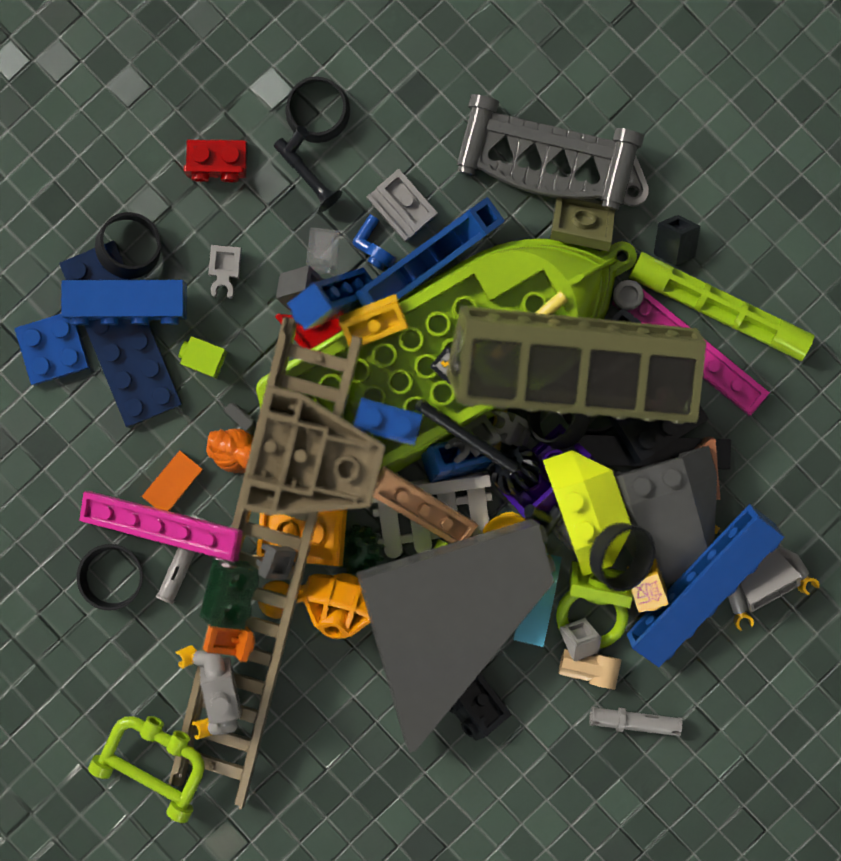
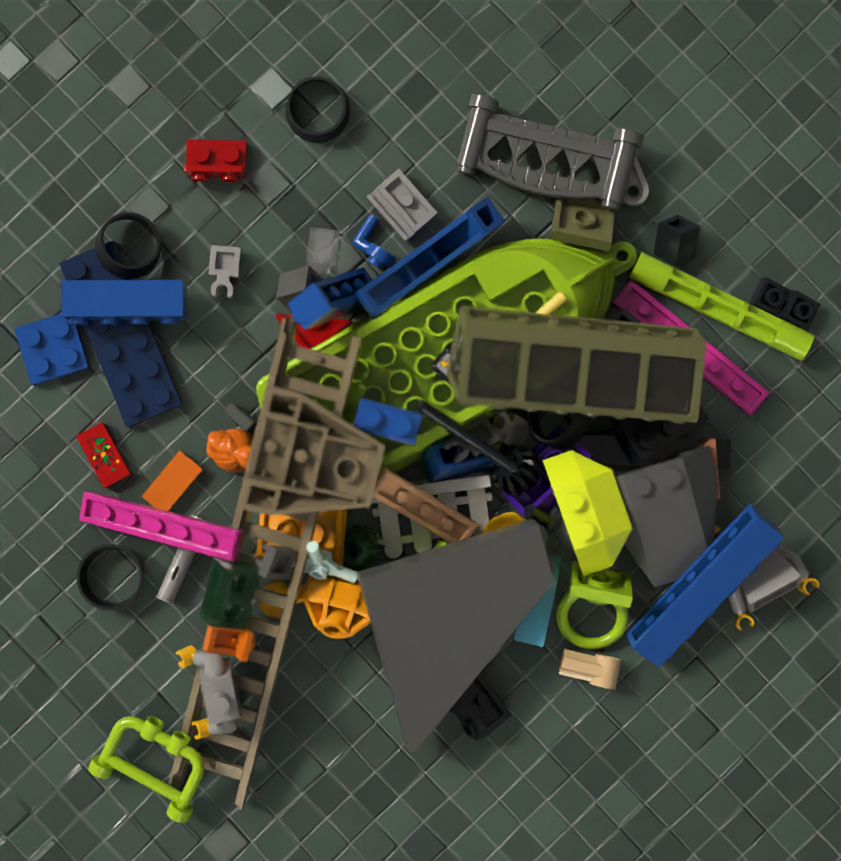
(103, 455): none -> red tile
(202, 357): lime brick -> none
(288, 152): black piece -> none
(320, 564): none -> light aqua piece
(374, 320): yellow slope -> none
(580, 639): light grey slope -> none
(628, 295): light grey tile -> none
(635, 721): light grey pin -> none
(638, 568): black tyre -> none
(651, 592): yellow brick -> none
(784, 303): none -> black slope

